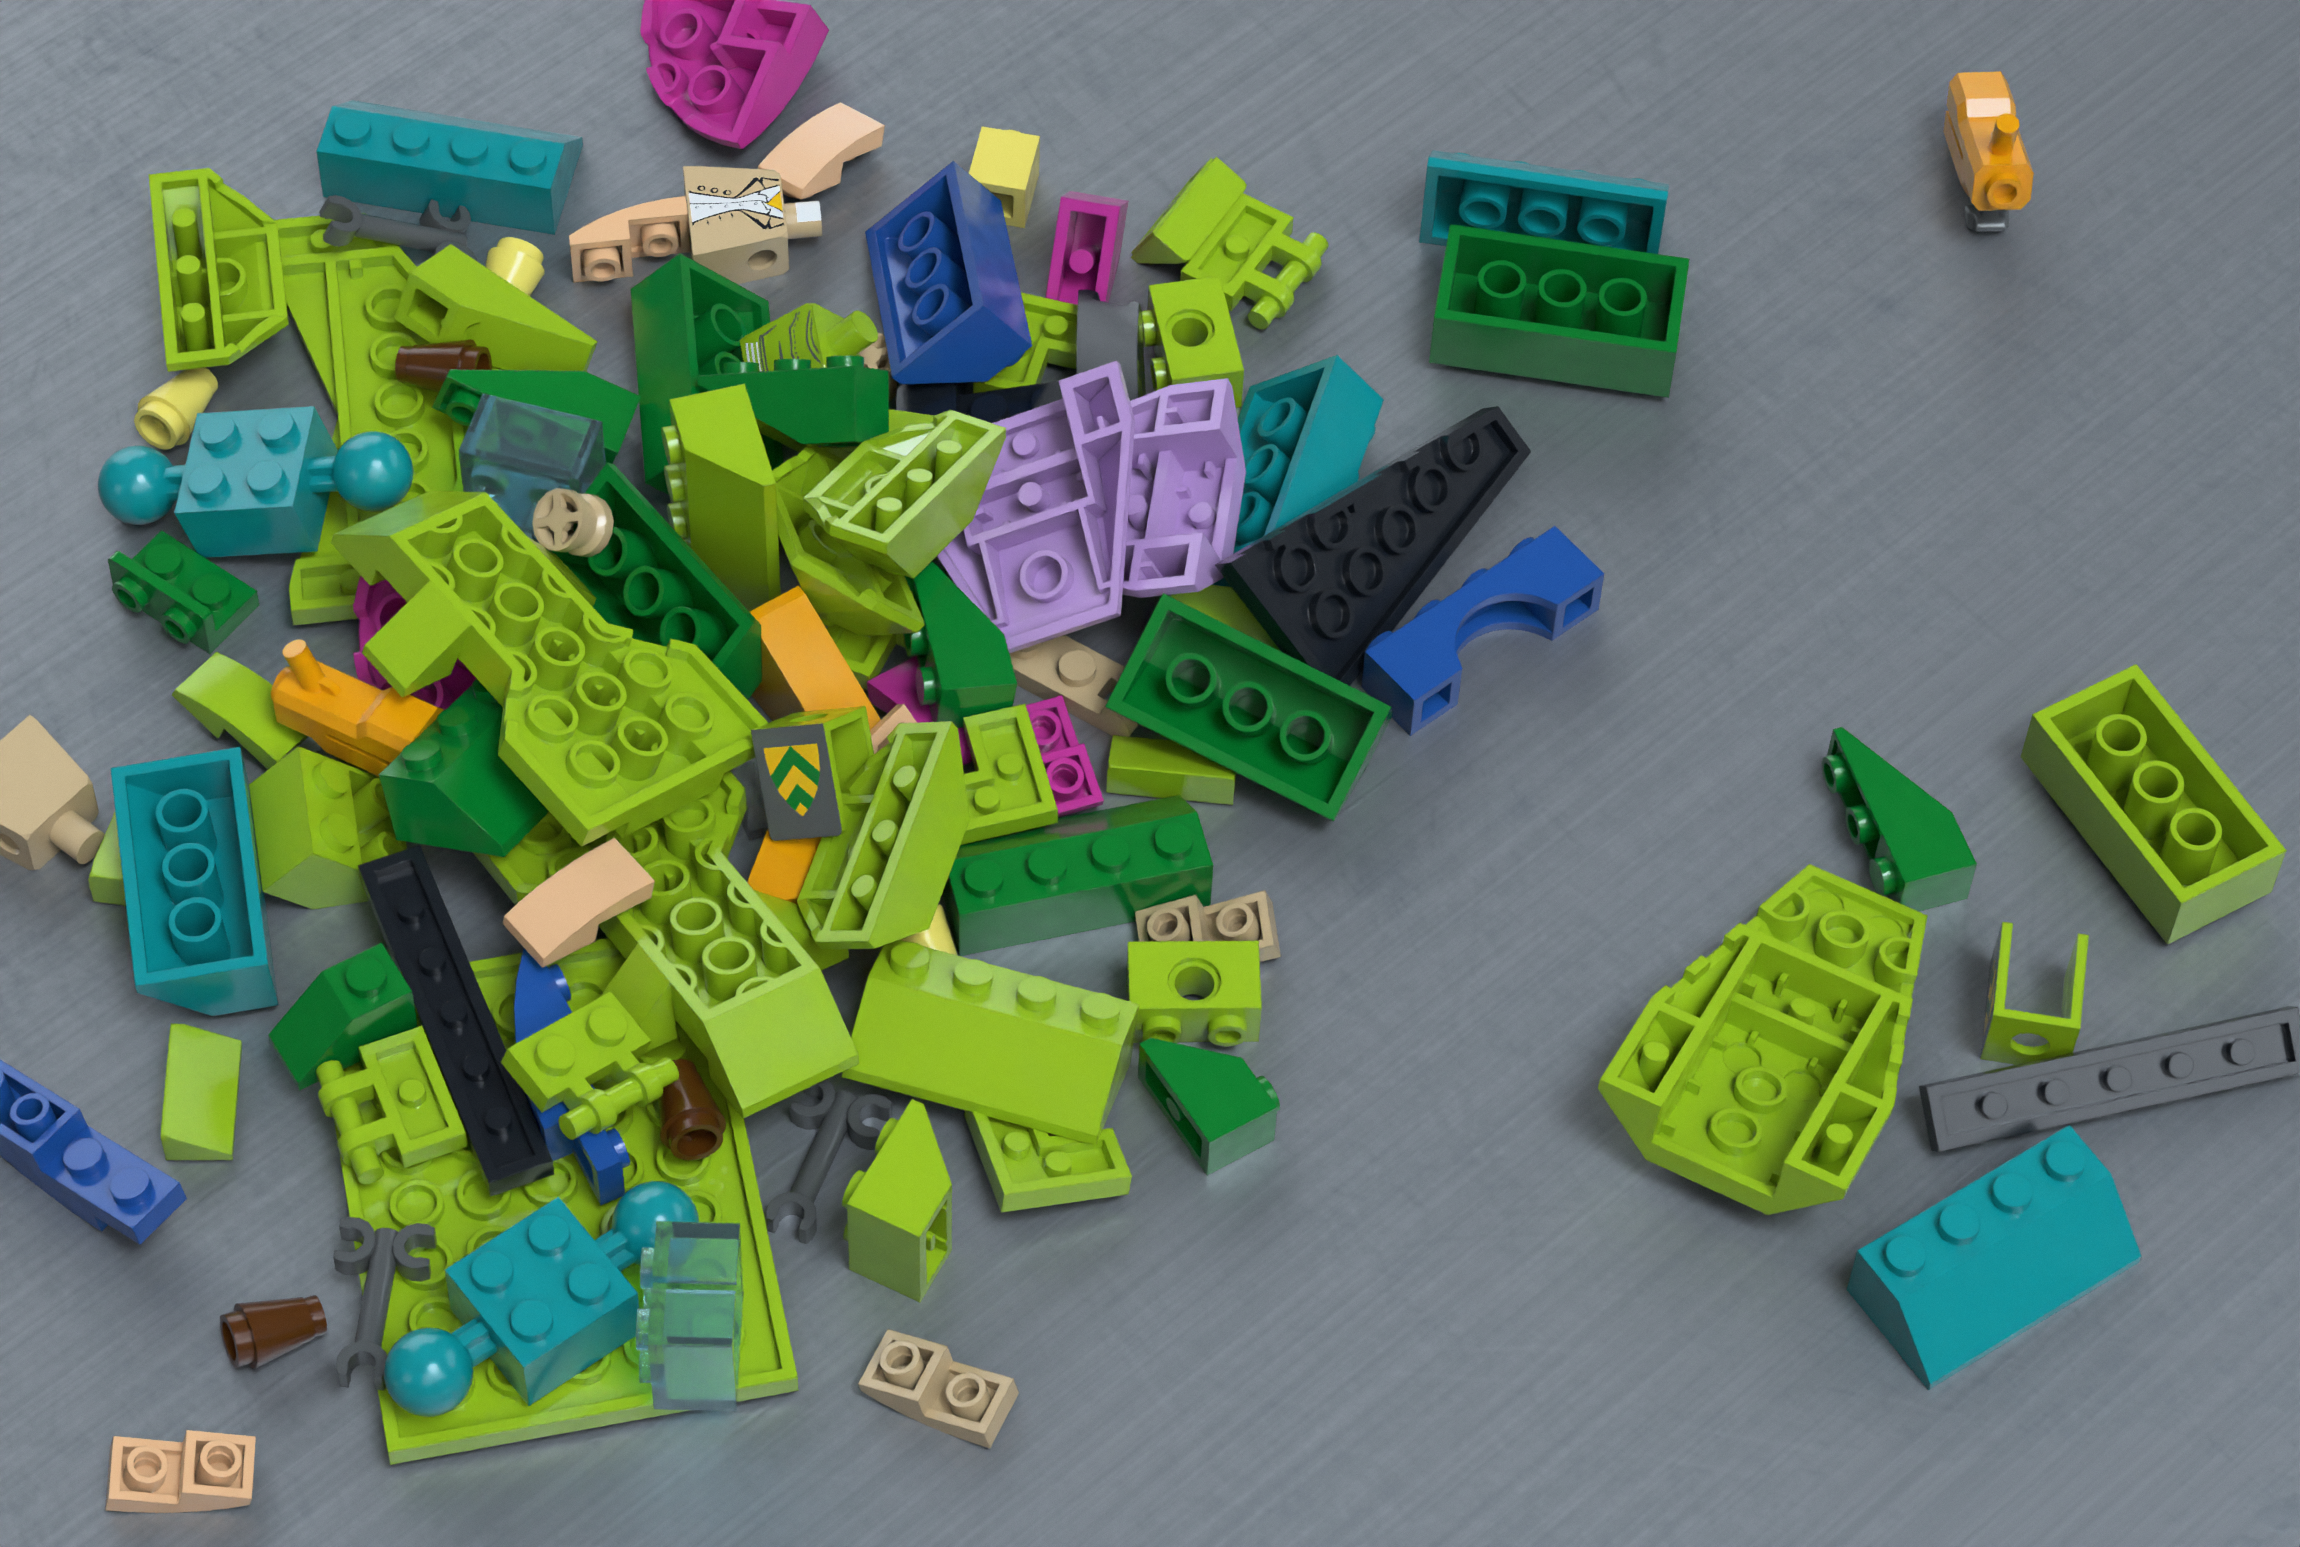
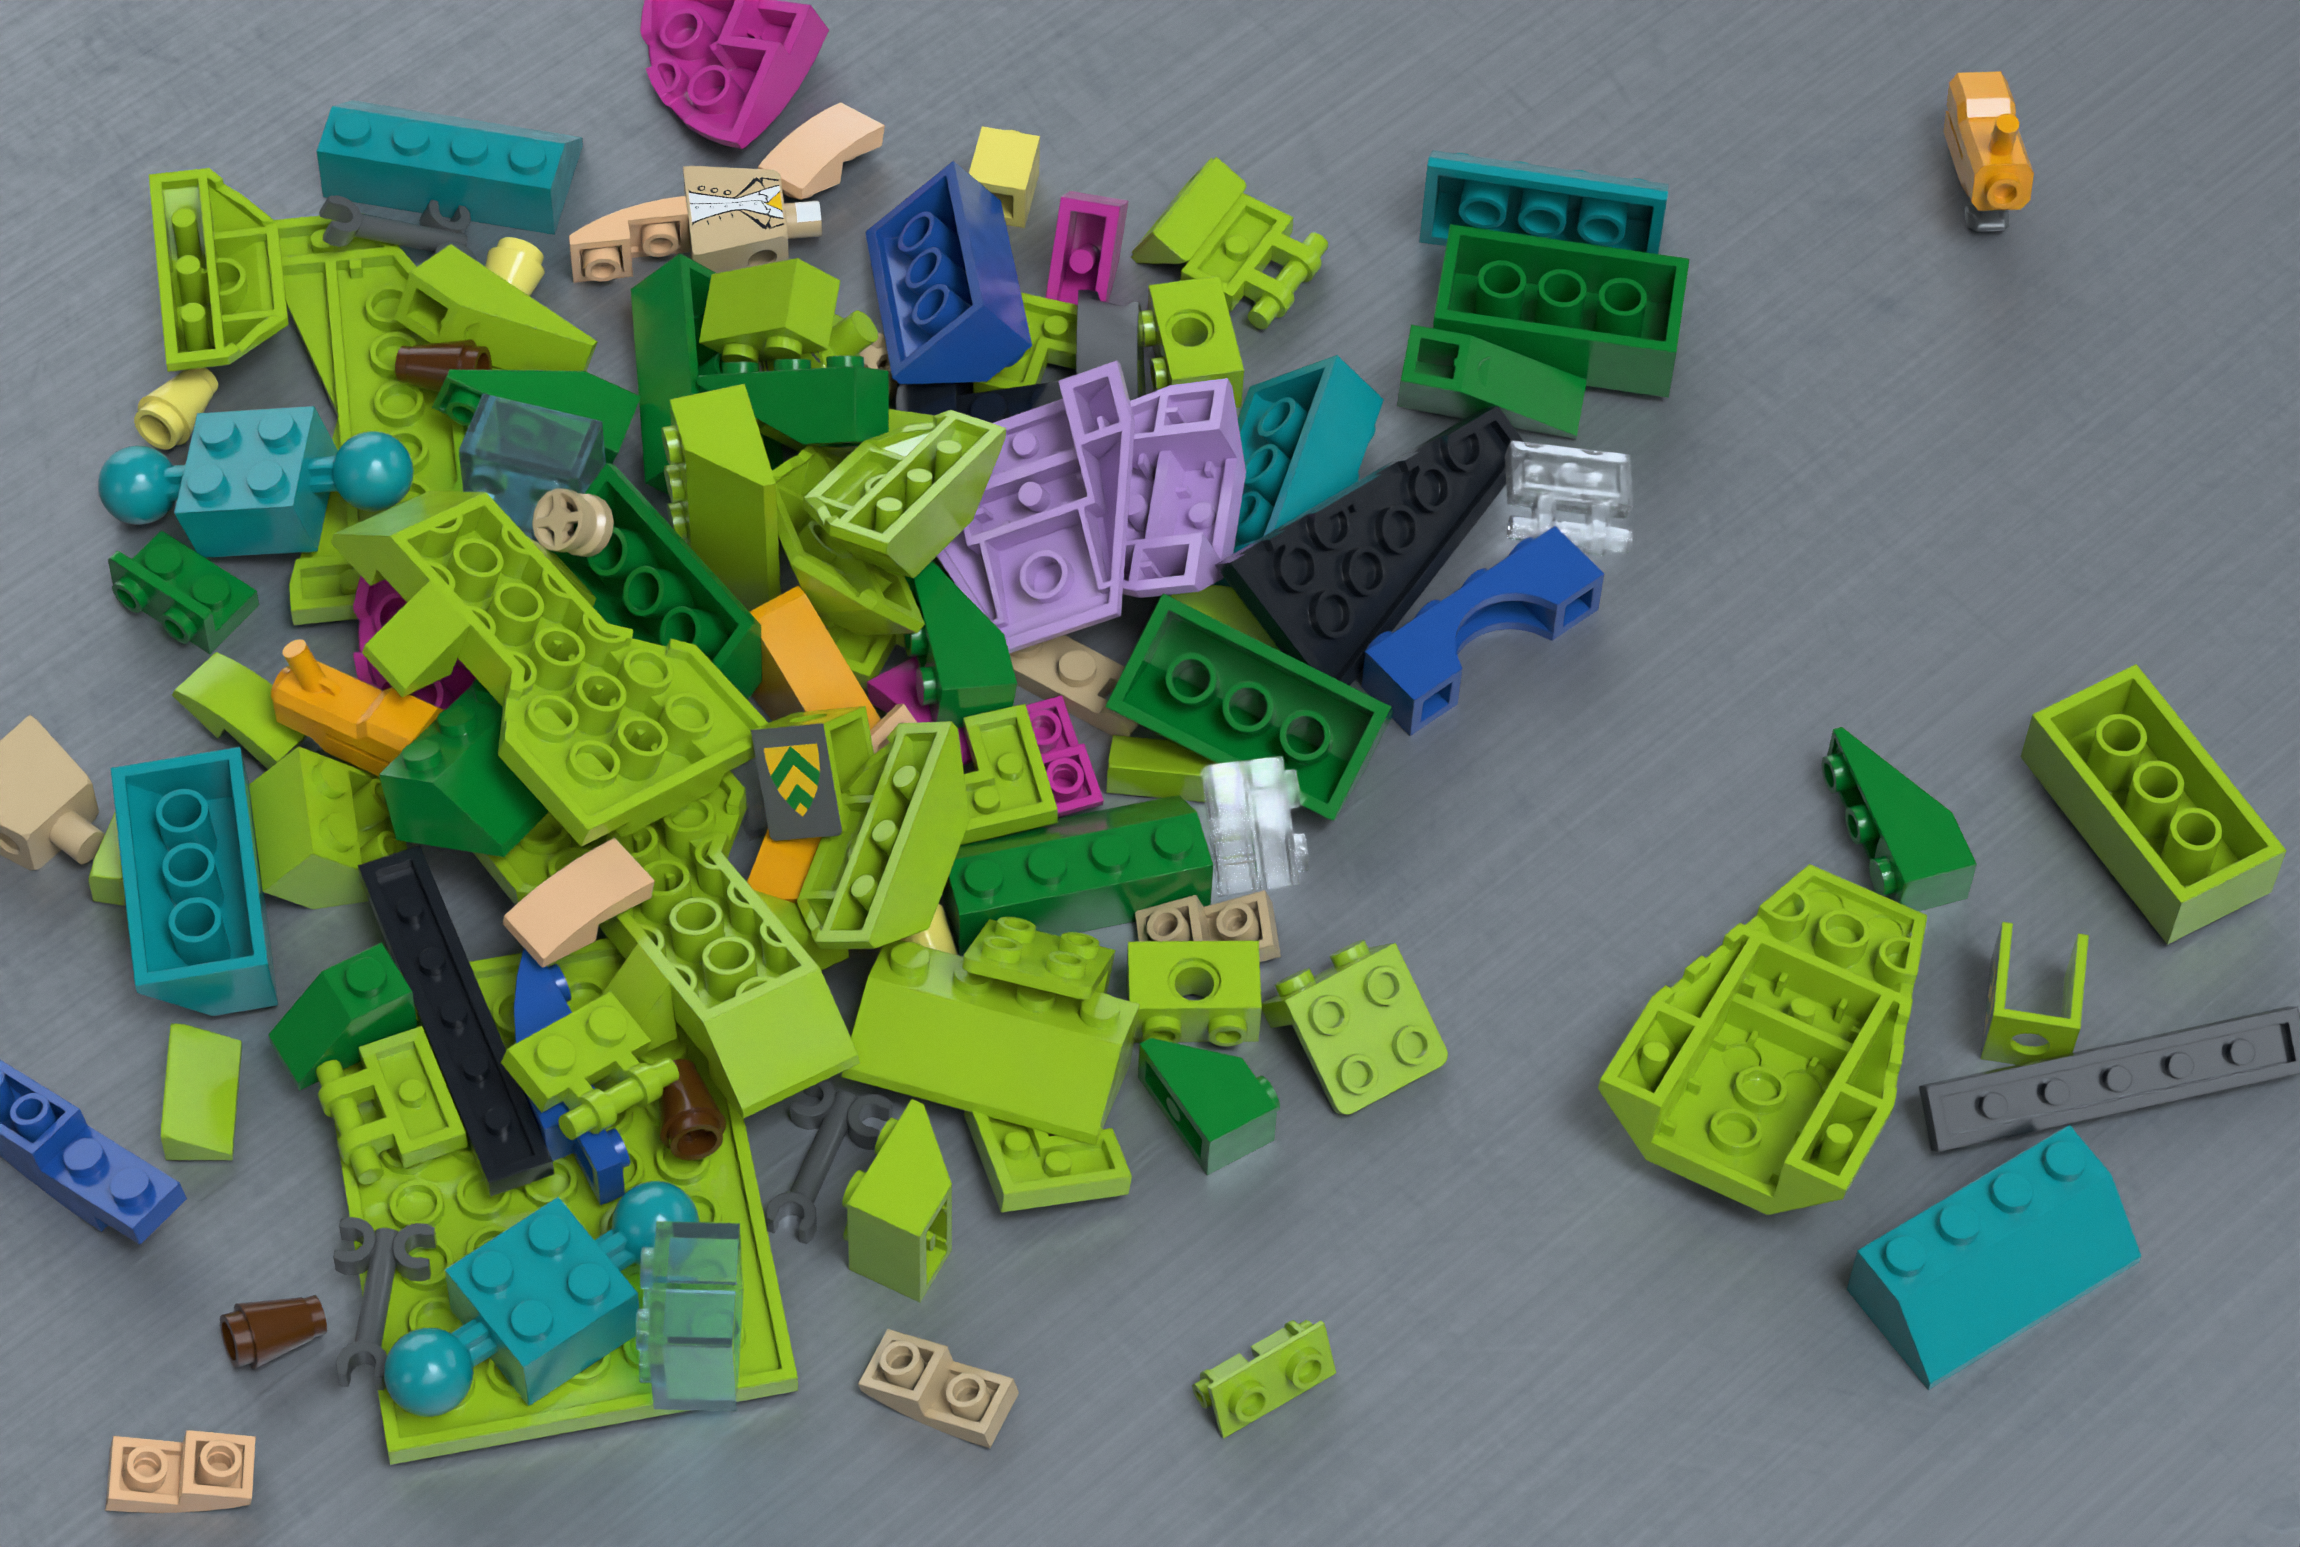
(769, 311): none -> lime piece
(1057, 964): none -> lime bracket
(1253, 826): none -> clear brick
(1282, 1369): none -> lime hinge
(1360, 1024): none -> lime bracket
(1463, 374): none -> green slope
(1573, 482): none -> clear plate

